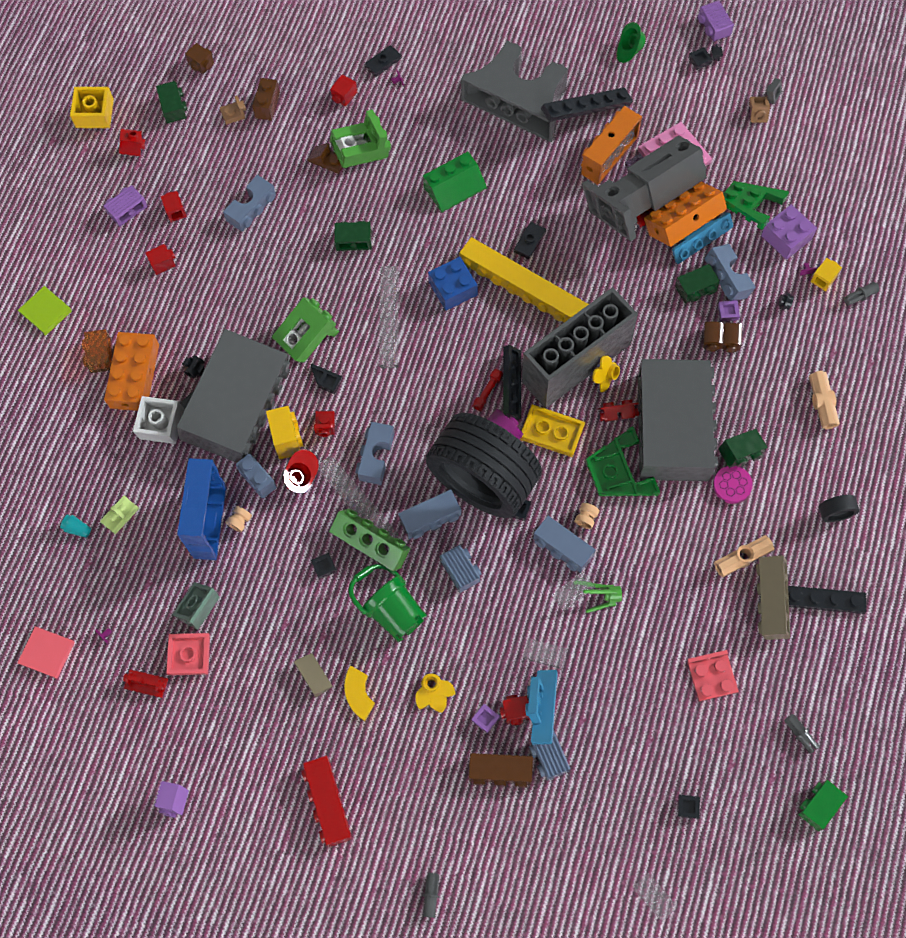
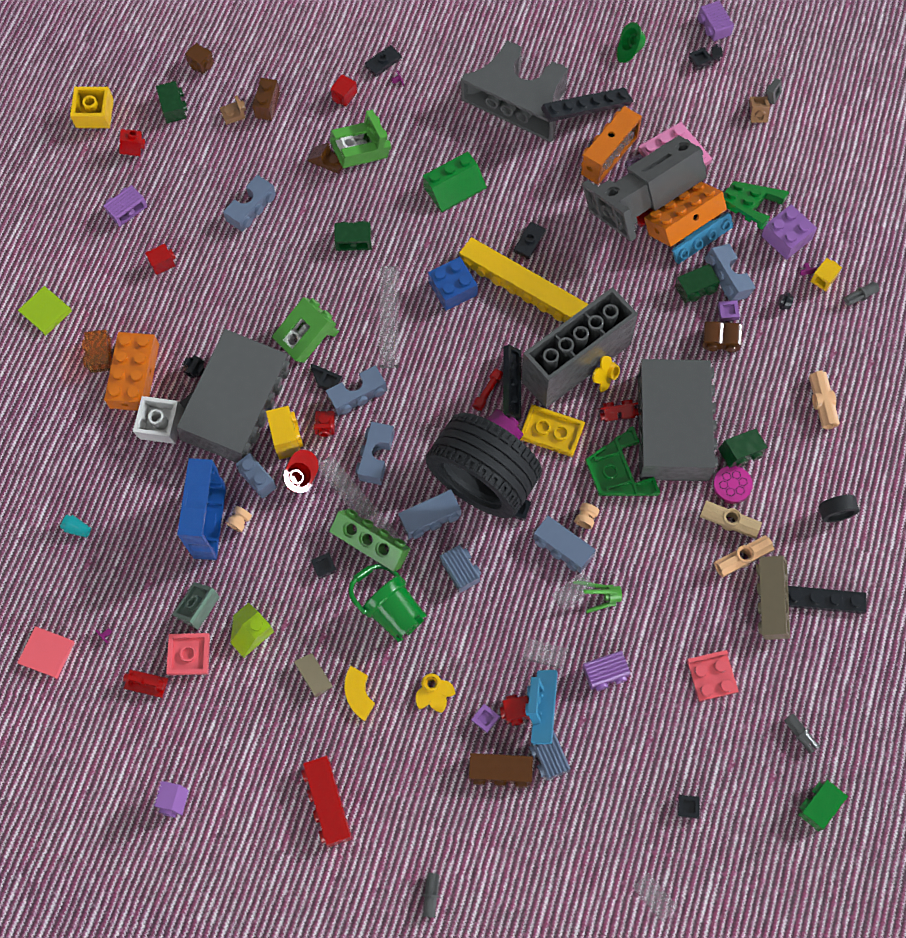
(119, 514): yellowish green hips -> none
(173, 206): red brick -> none
(249, 630): none -> lime slope
(345, 400): none -> sand blue arch
(606, 671): none -> medium lavender brick
(742, 524): none -> tan piece

